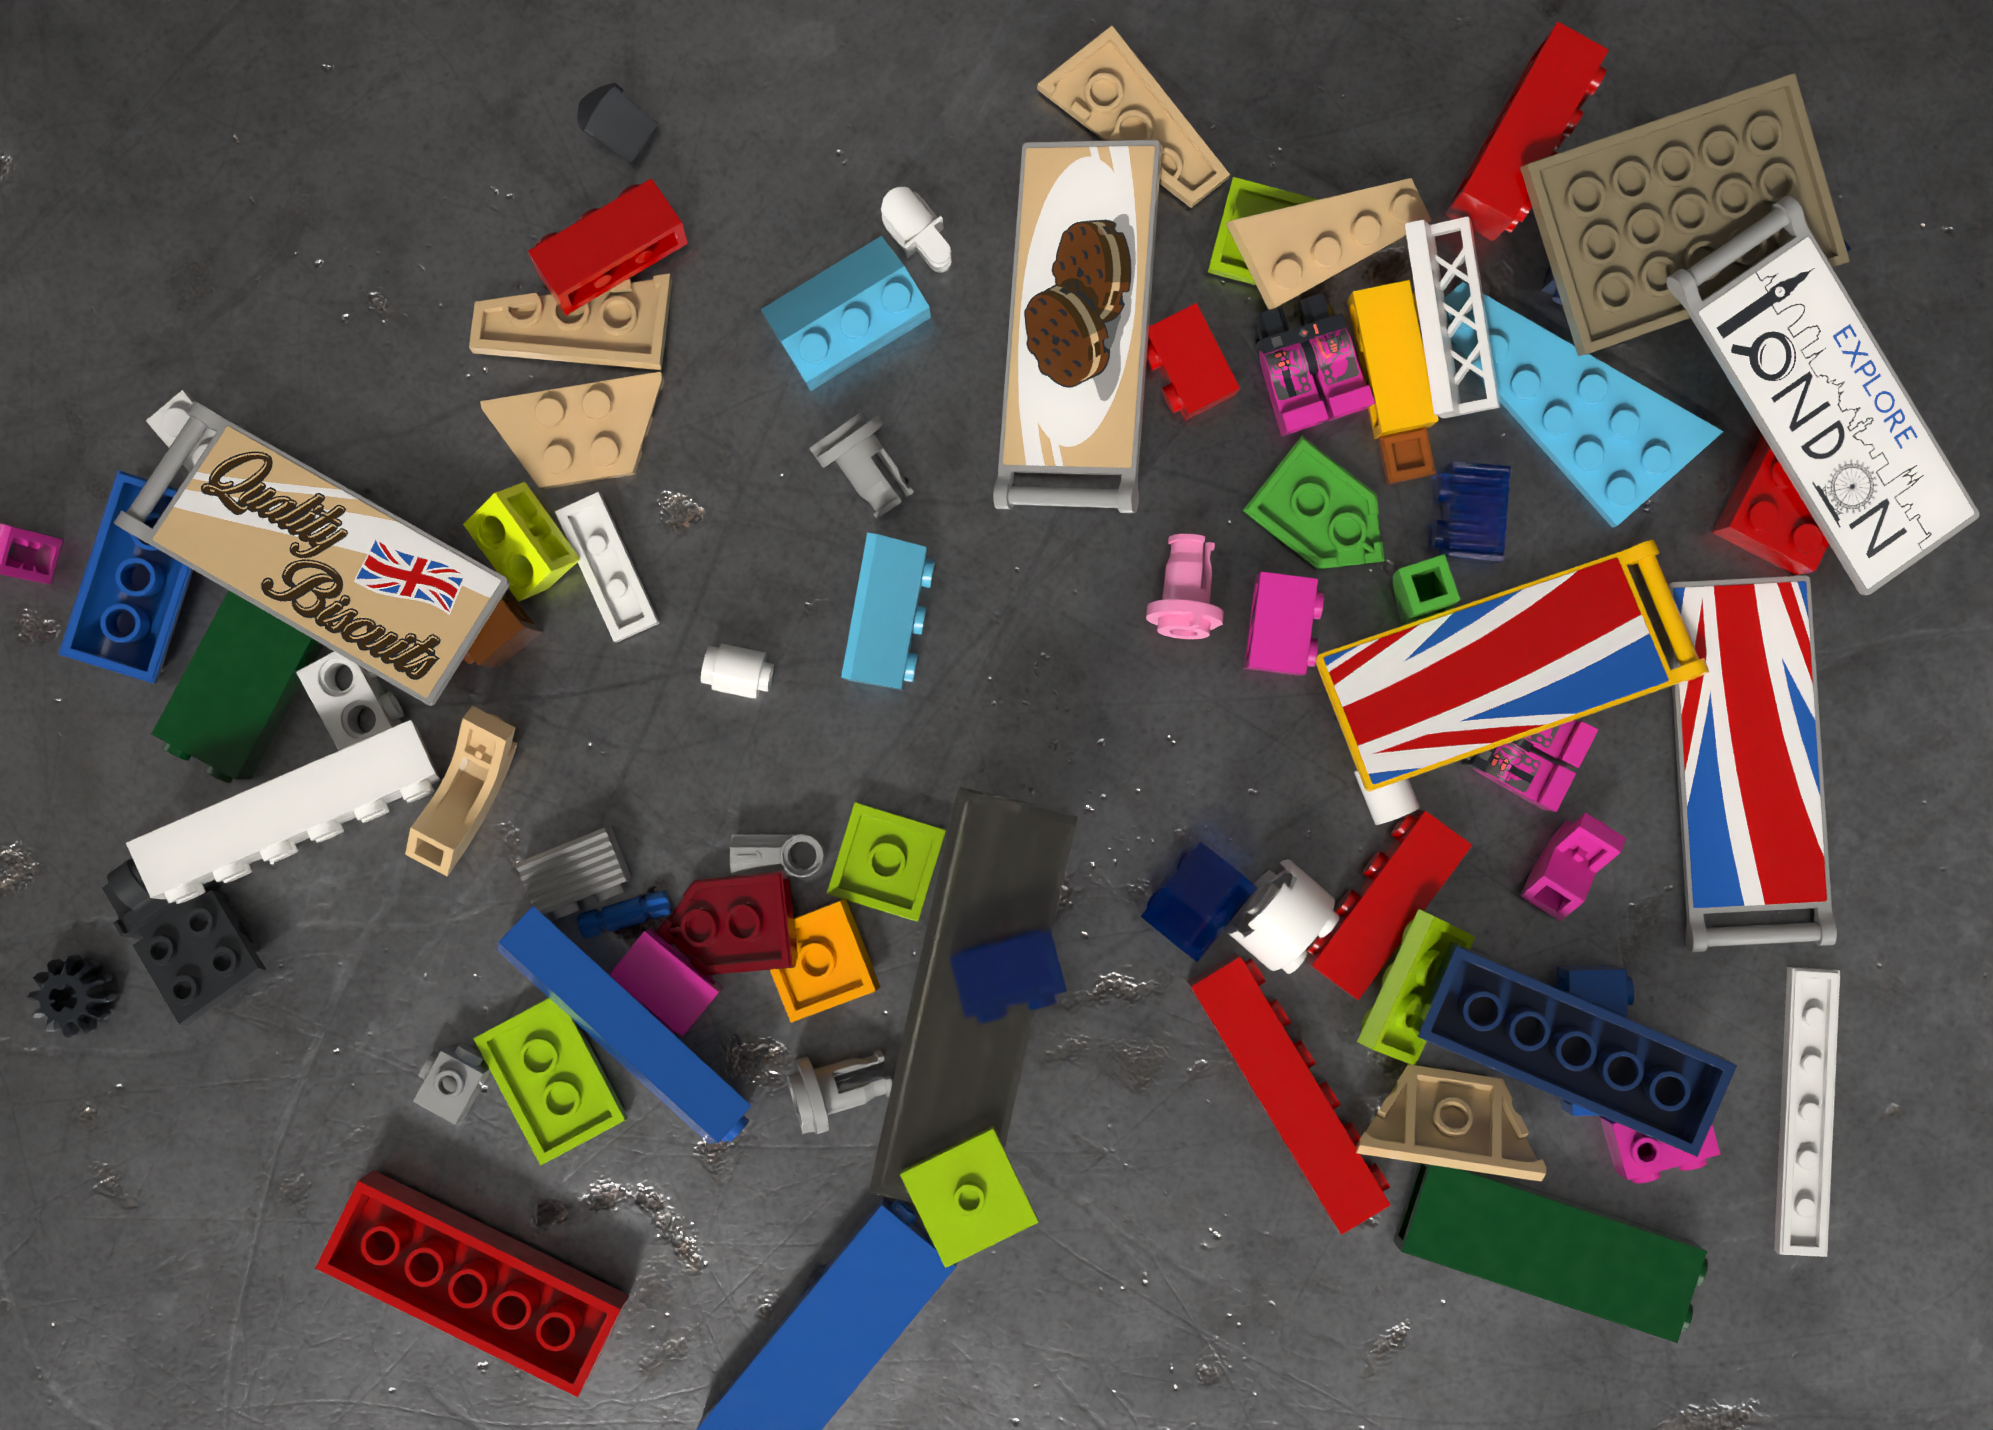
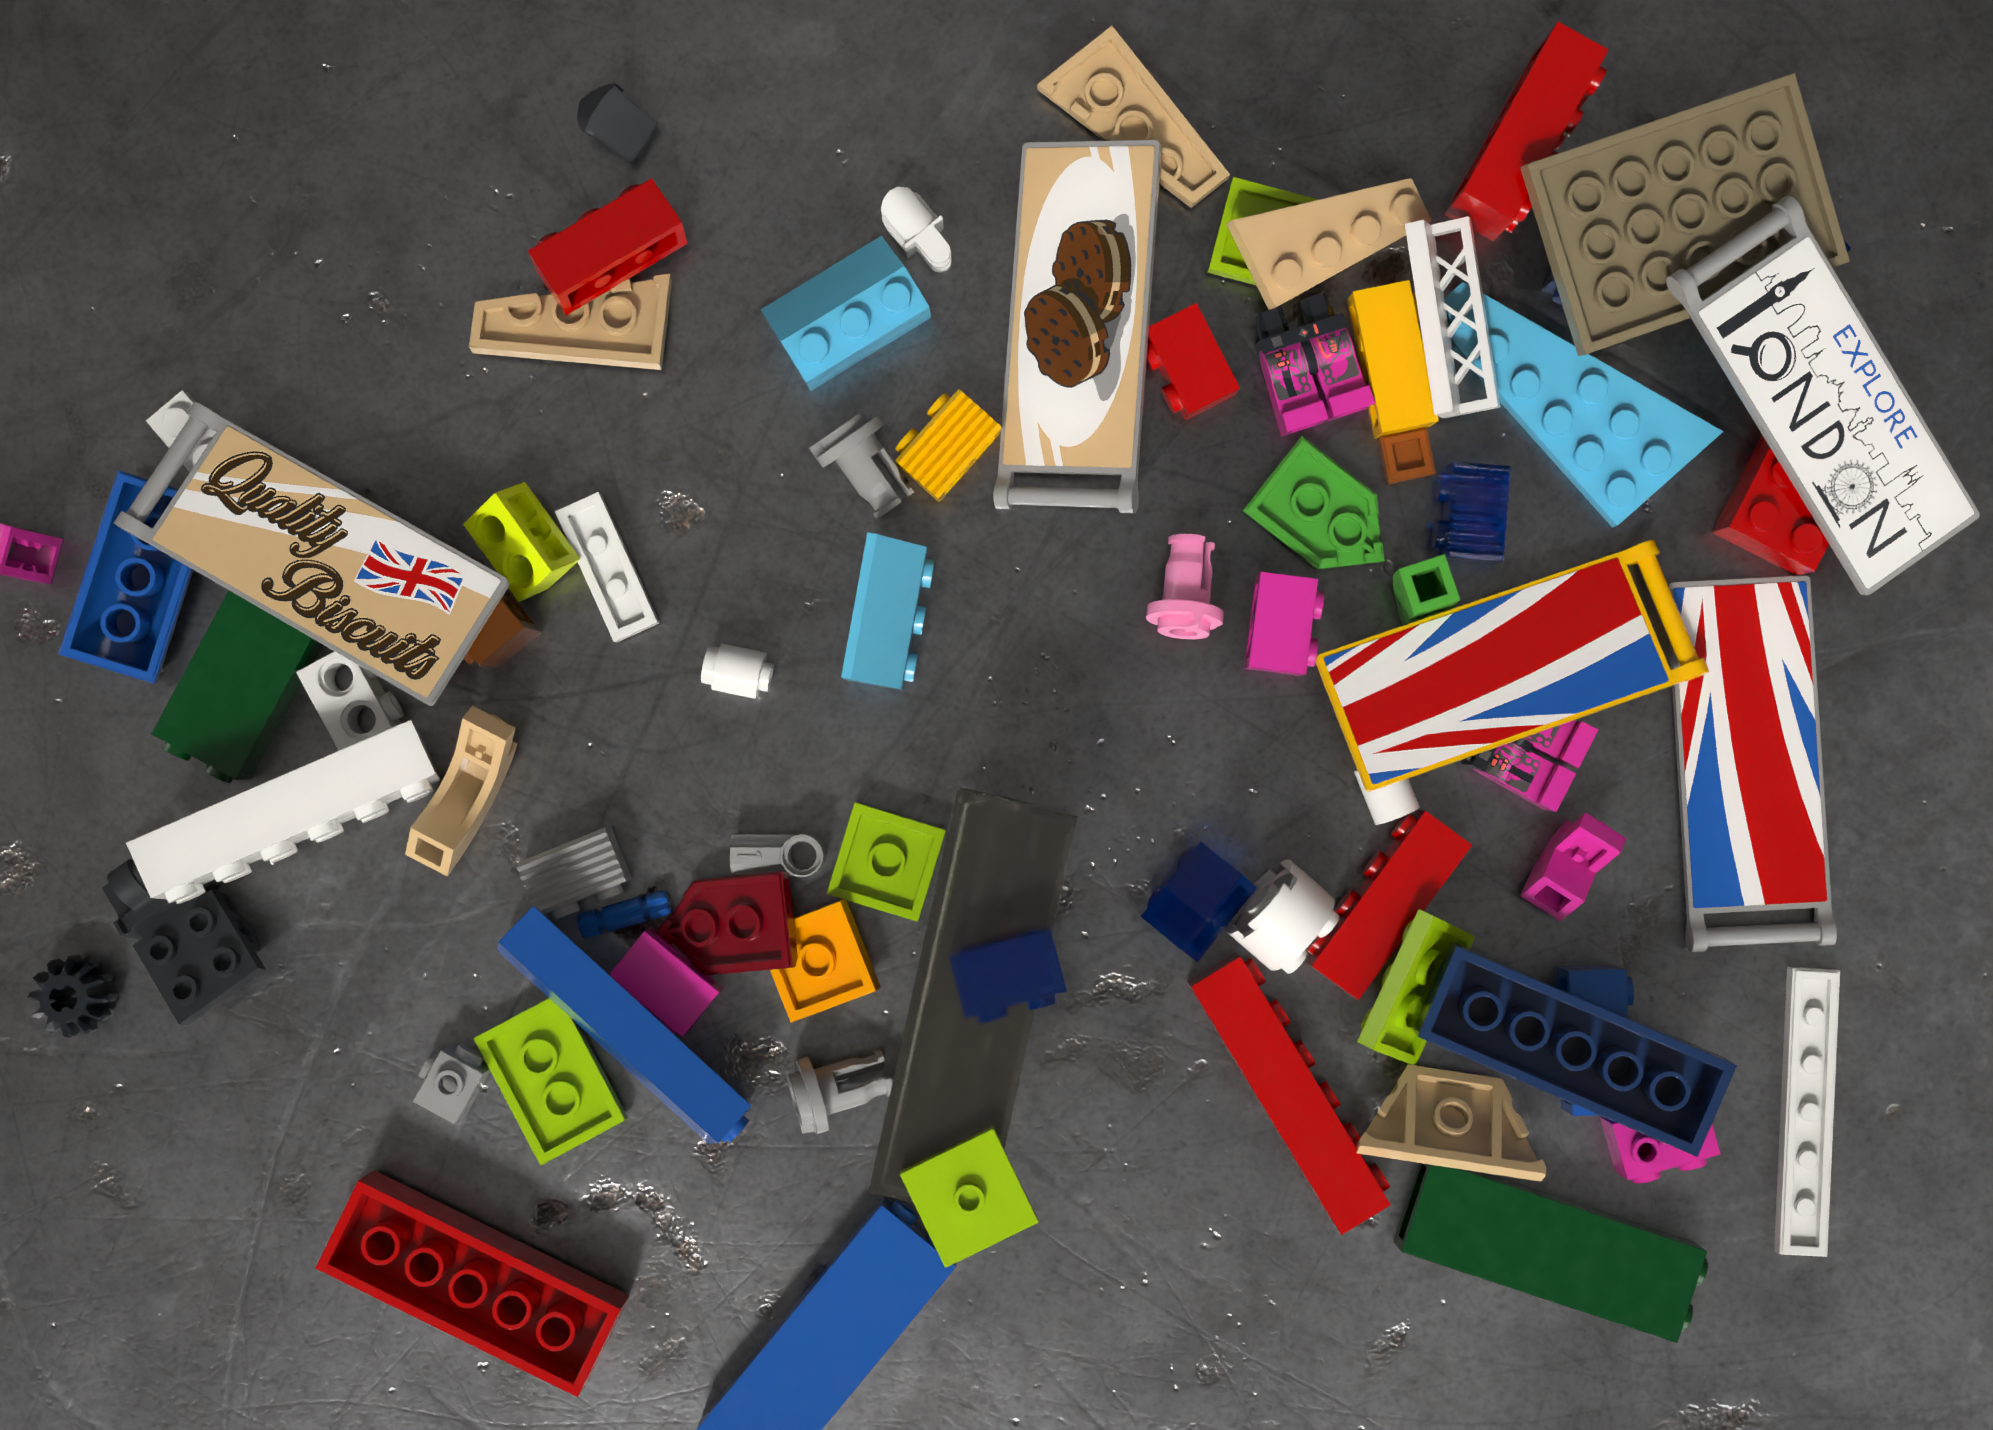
(579, 429): tan wing -> none
(947, 443): none -> yellow brick

